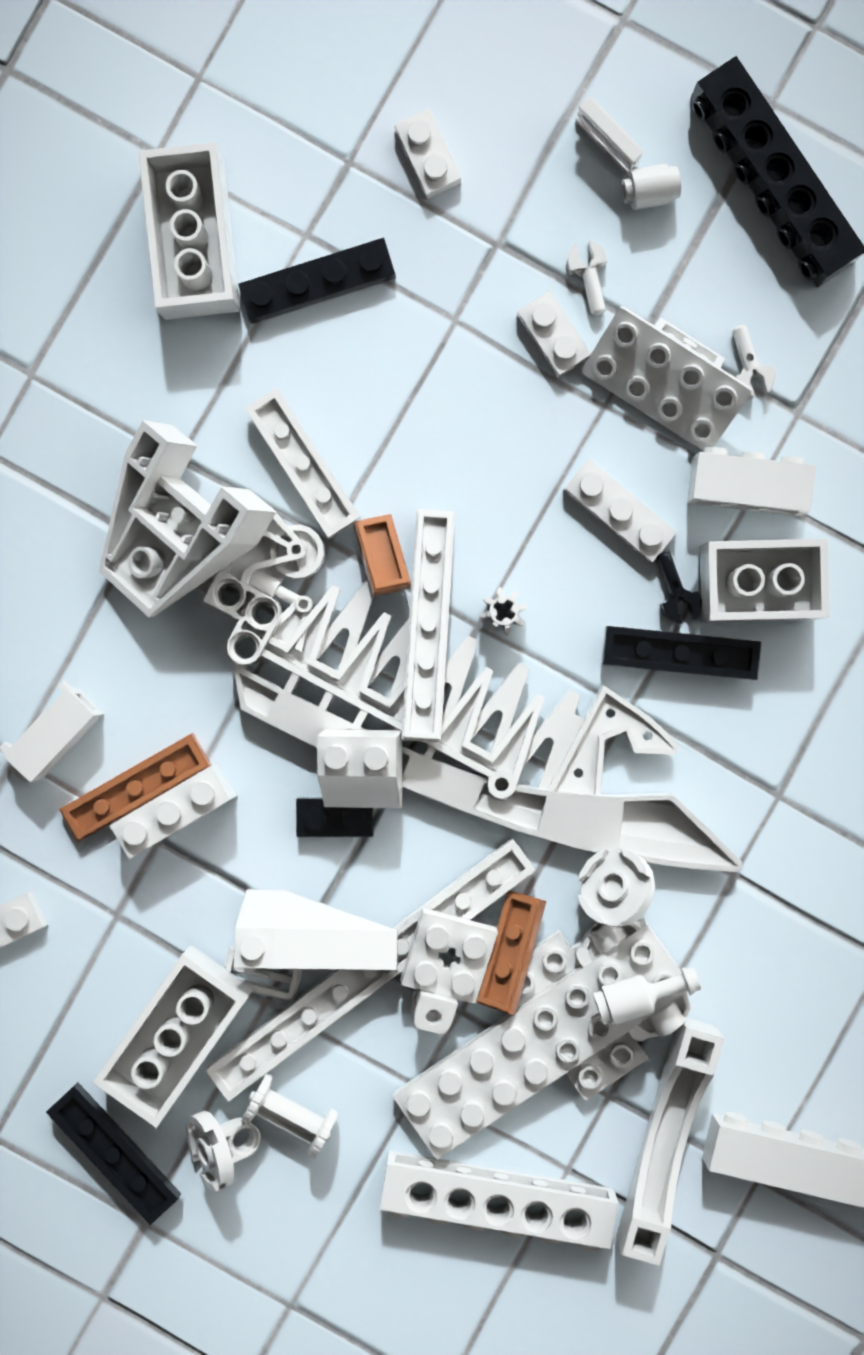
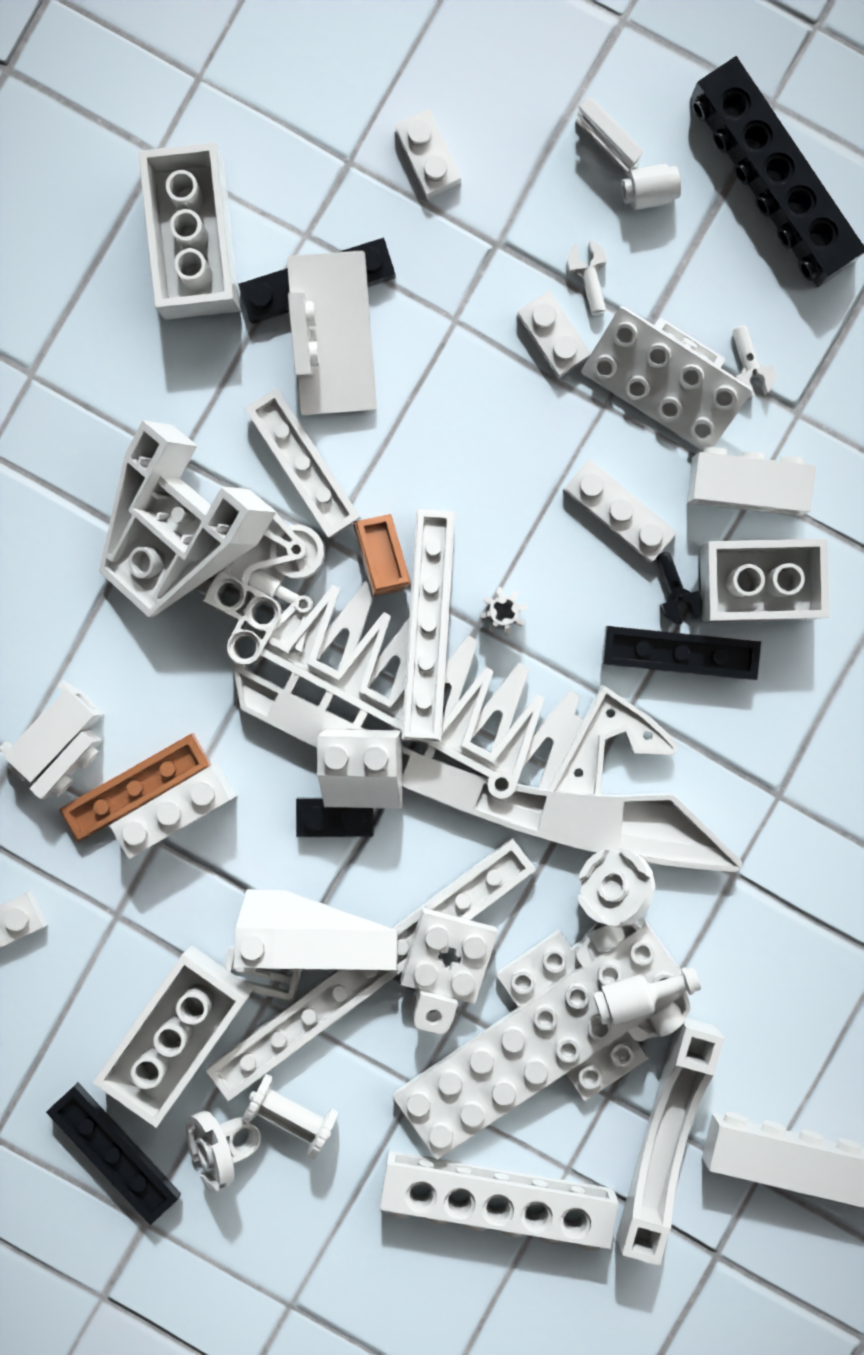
(57, 776): none -> white plate
(331, 332): none -> white bracket
(511, 952): nougat tile -> none

